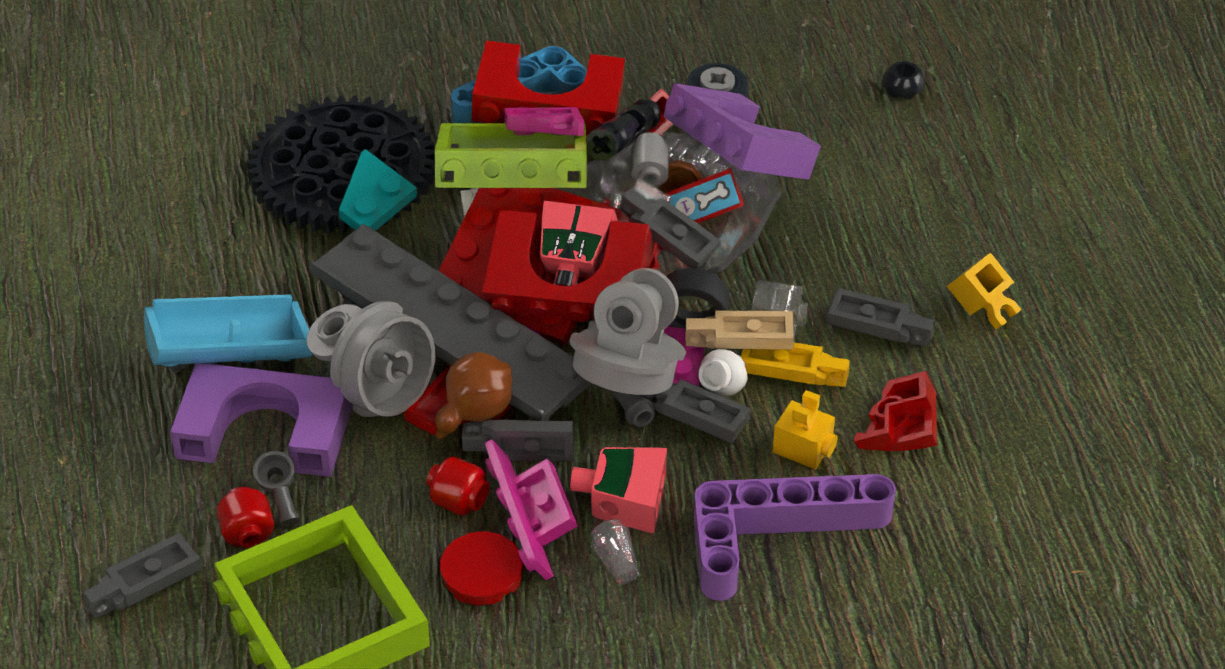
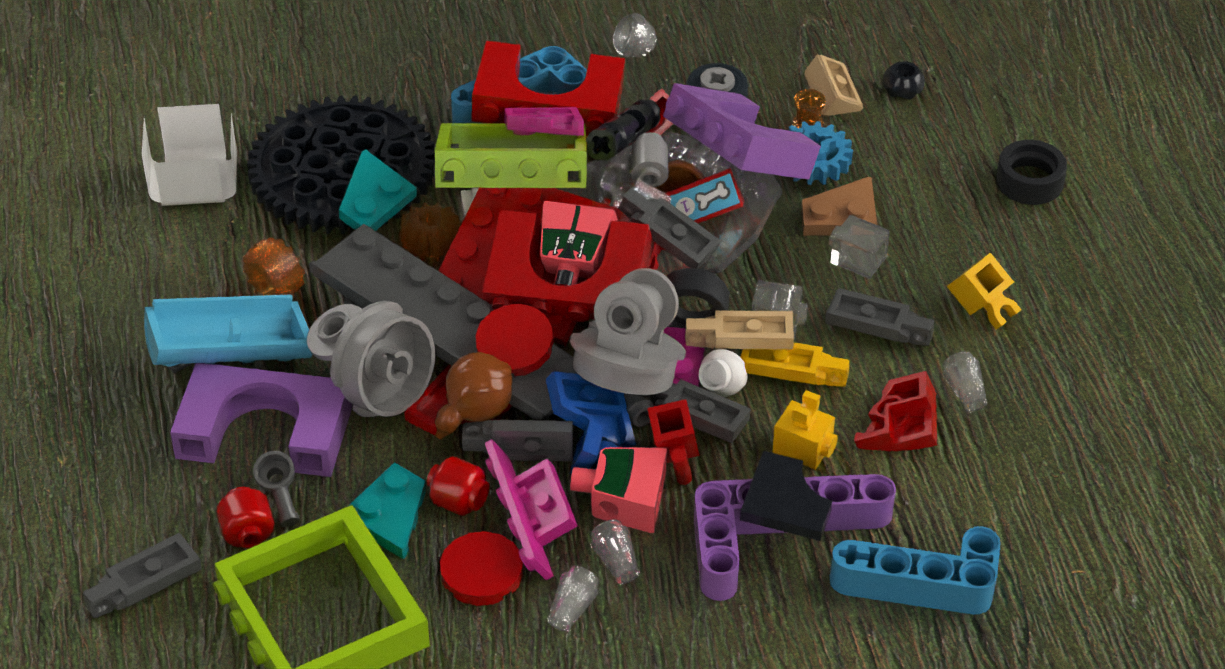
(194, 157): none -> white piece
(273, 268): none -> clear orange gear
(391, 508): none -> teal wing
(429, 230): none -> clear orange gear
(517, 337): none -> red tile
(573, 596): none -> clear cone
(583, 402): none -> blue wing
(589, 447): none -> blue tile
(634, 36): none -> clear cone
(674, 431): none -> red brick
(784, 500): none -> black tile
(809, 107): none -> clear orange bush
(831, 208): none -> medium nougat wing
(834, 153): none -> dark azure gear
(835, 84): none -> tan slope
(859, 246): none -> clear brick
(920, 576): none -> dark azure beam
(966, 380): none -> clear cone
(1035, 154): none -> black tyre

